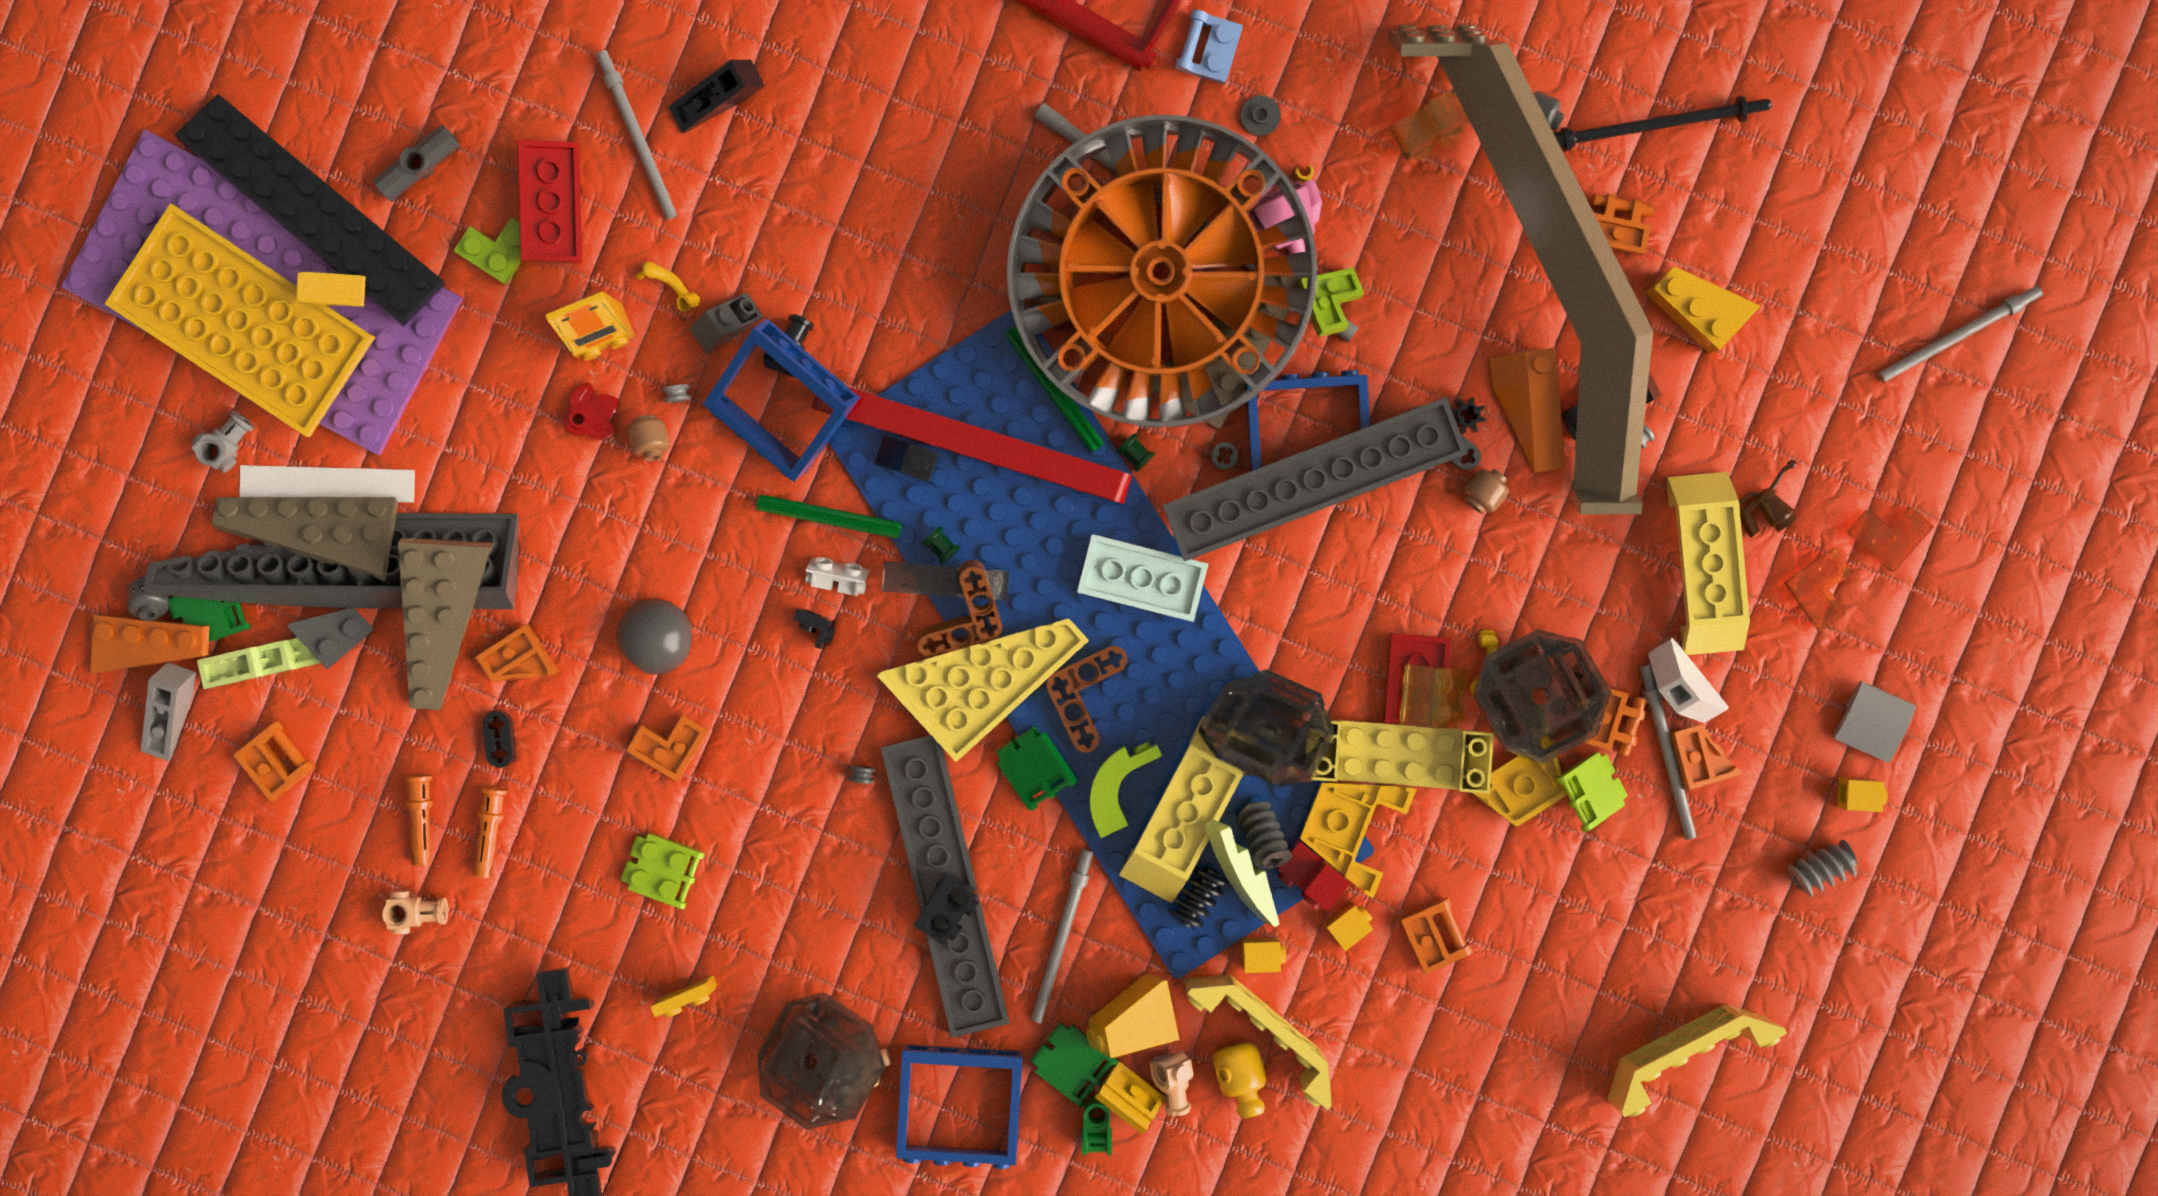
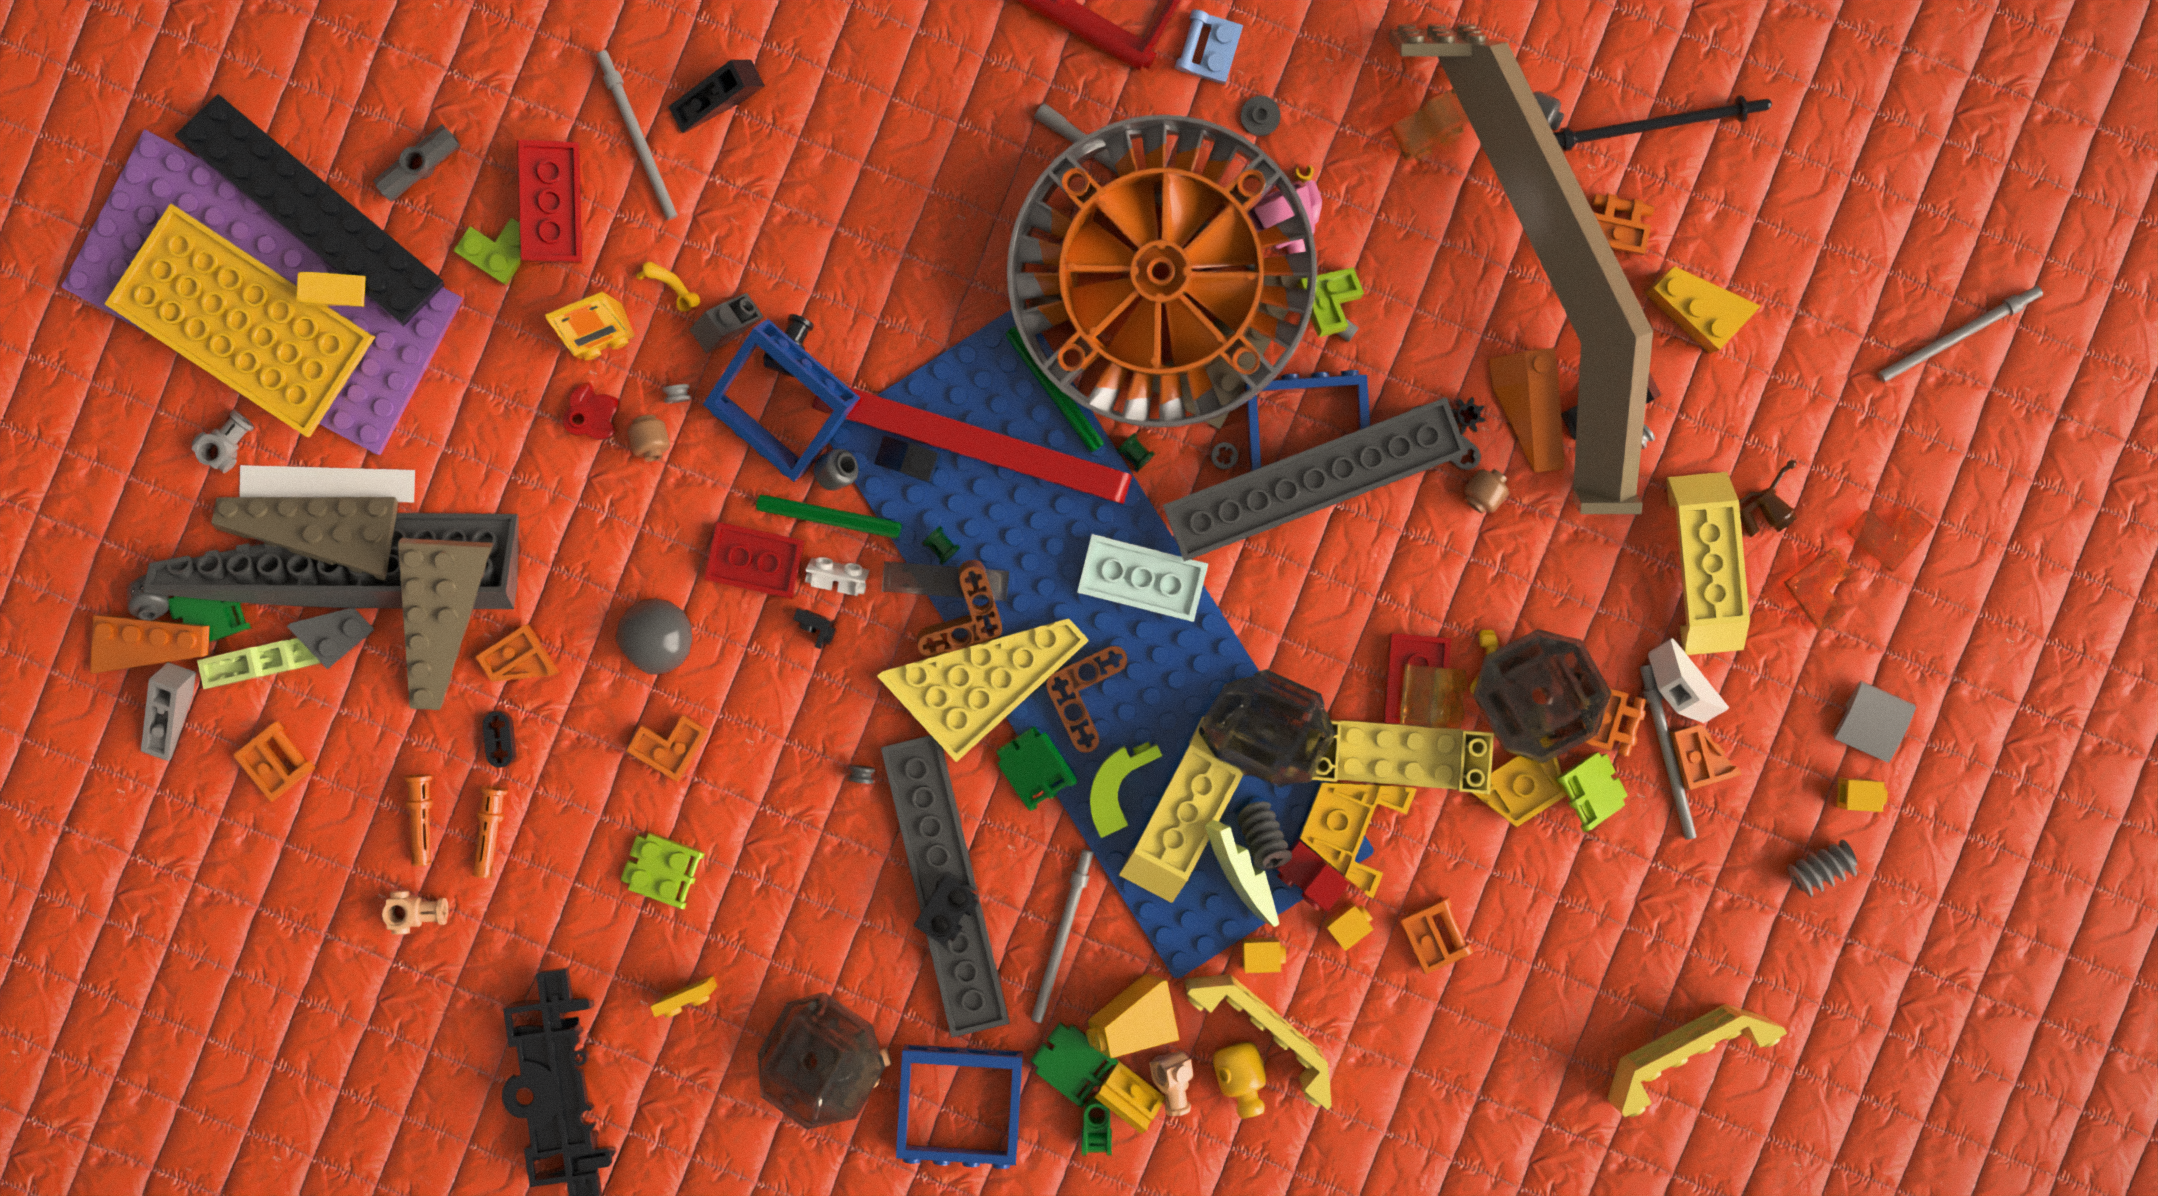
(754, 560): none -> red plate
(836, 469): none -> dark grey head
(1199, 897): black piece -> none

